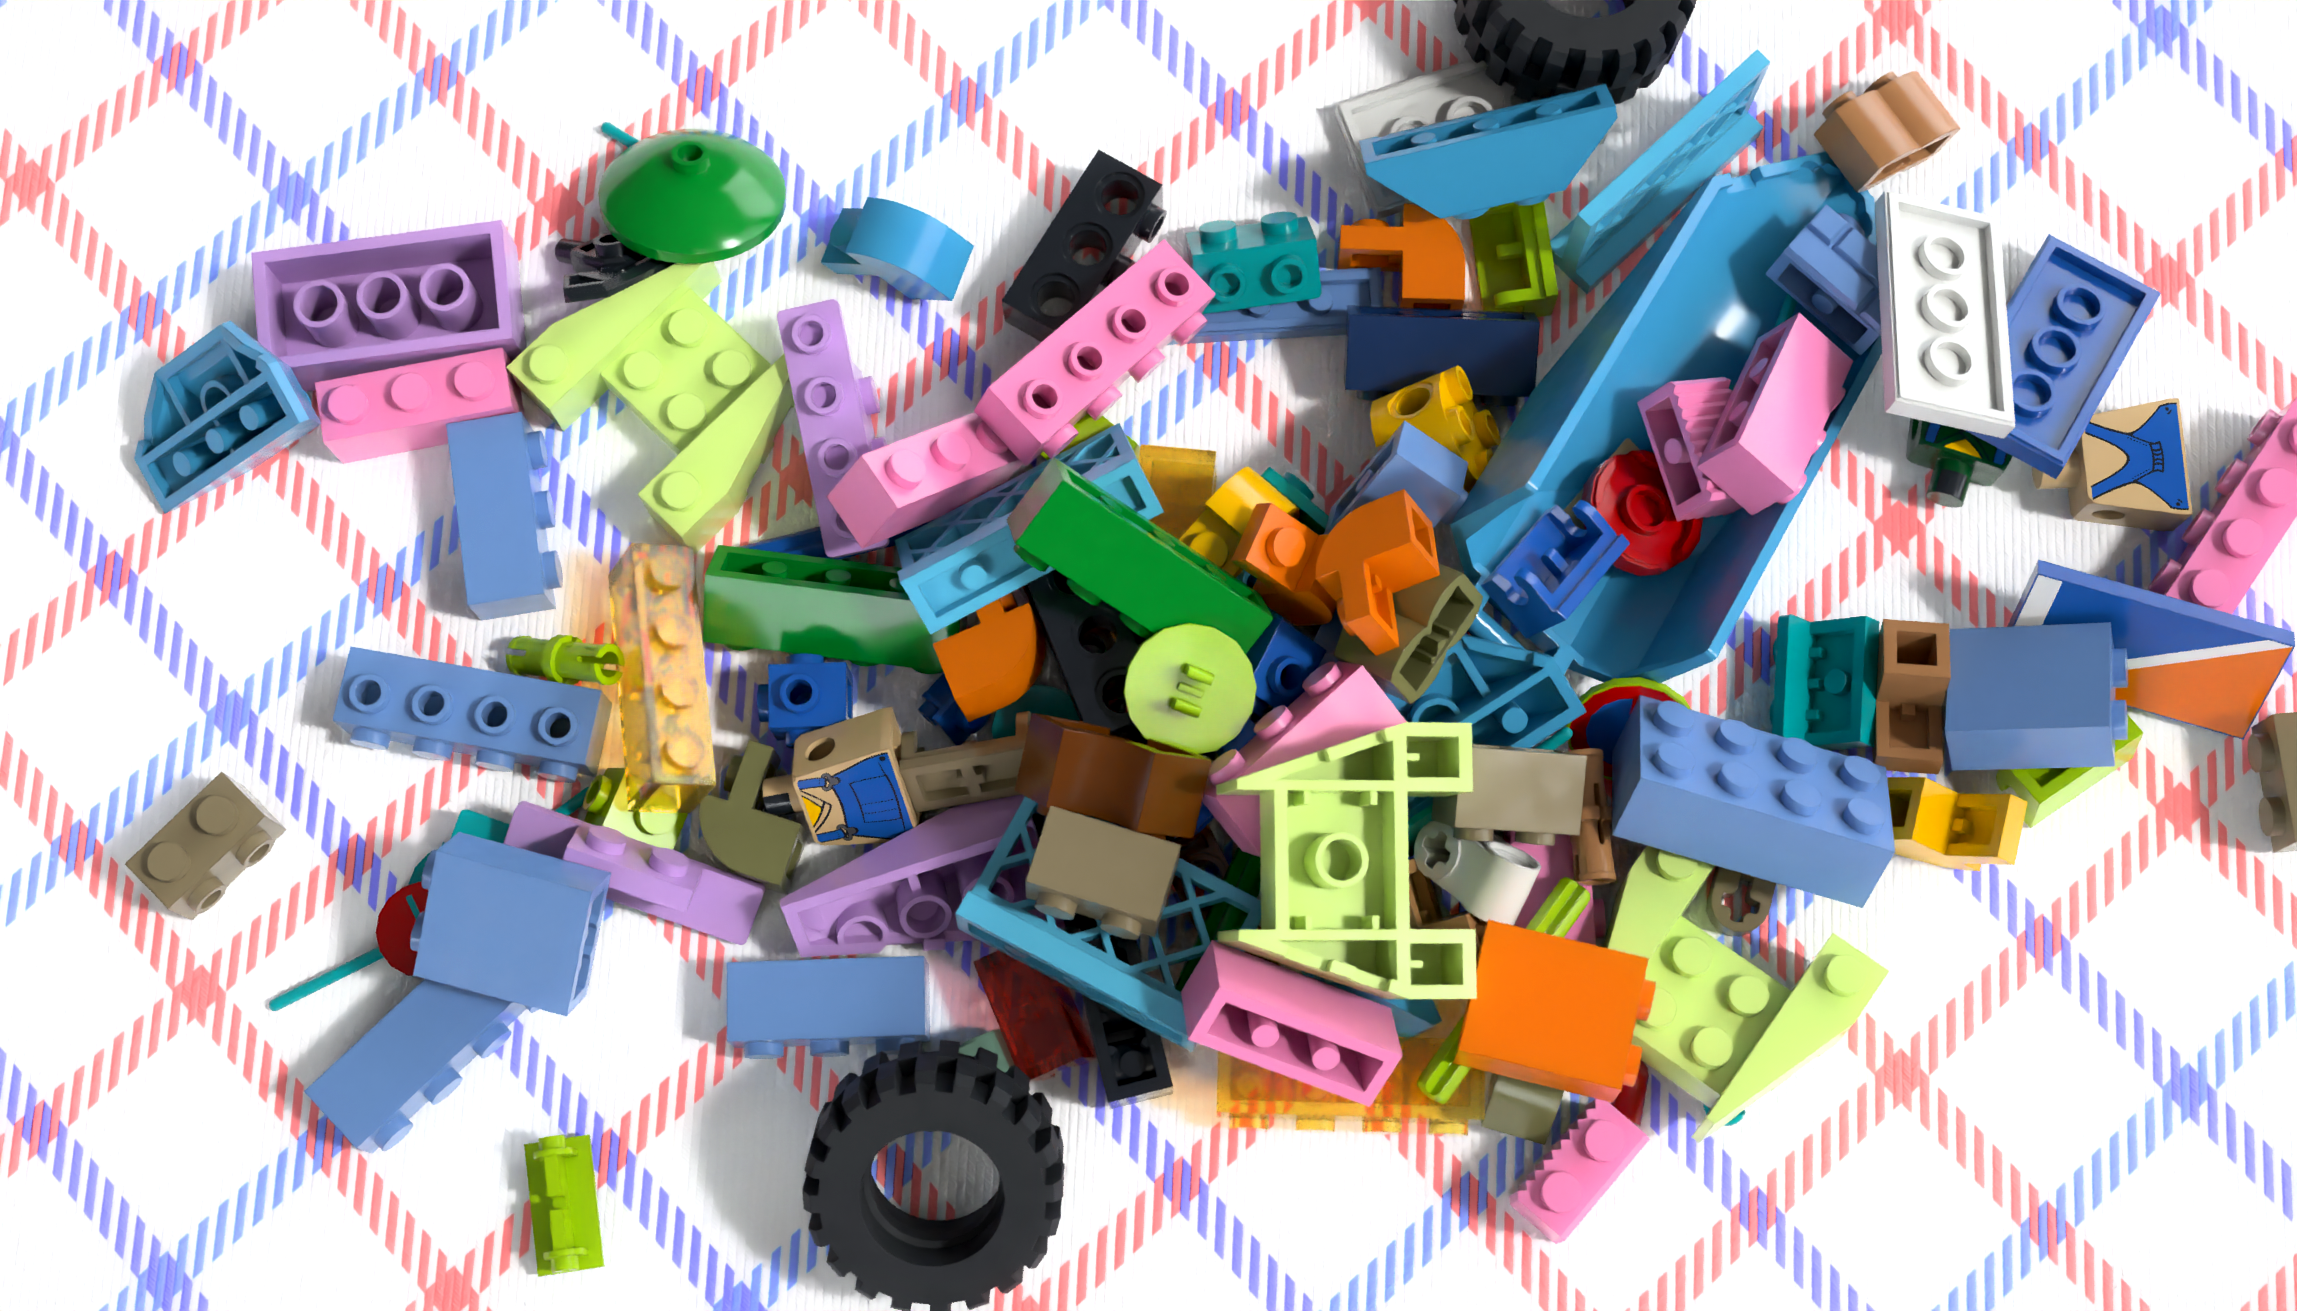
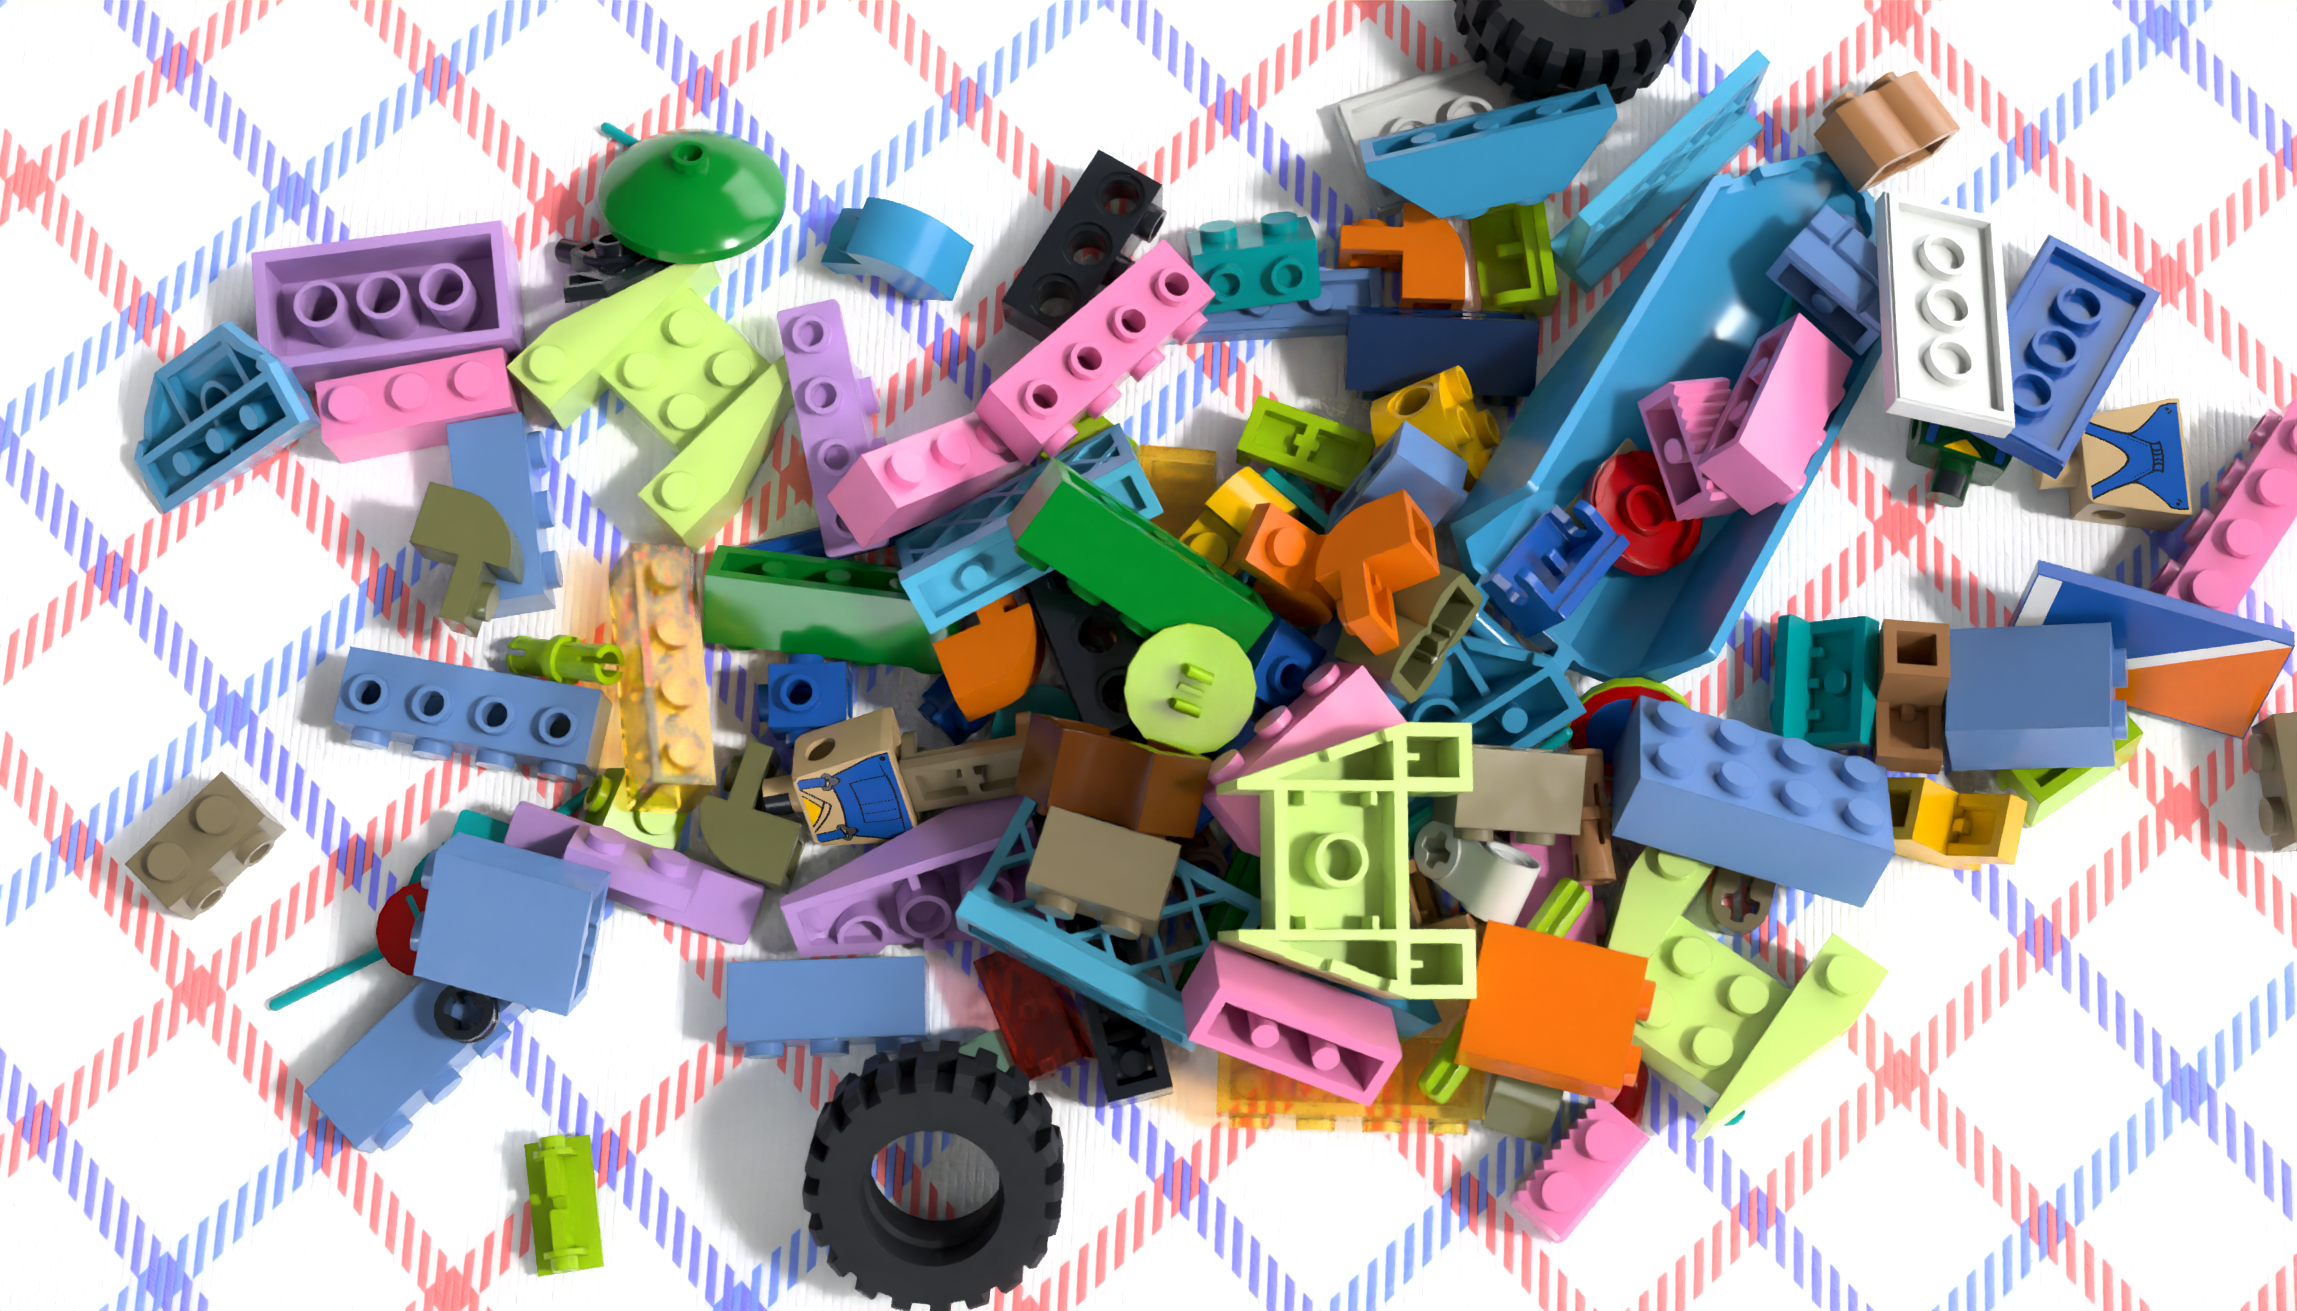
(451, 1026): none -> black bush
(481, 546): none -> olive brick
(1304, 444): none -> lime hinge

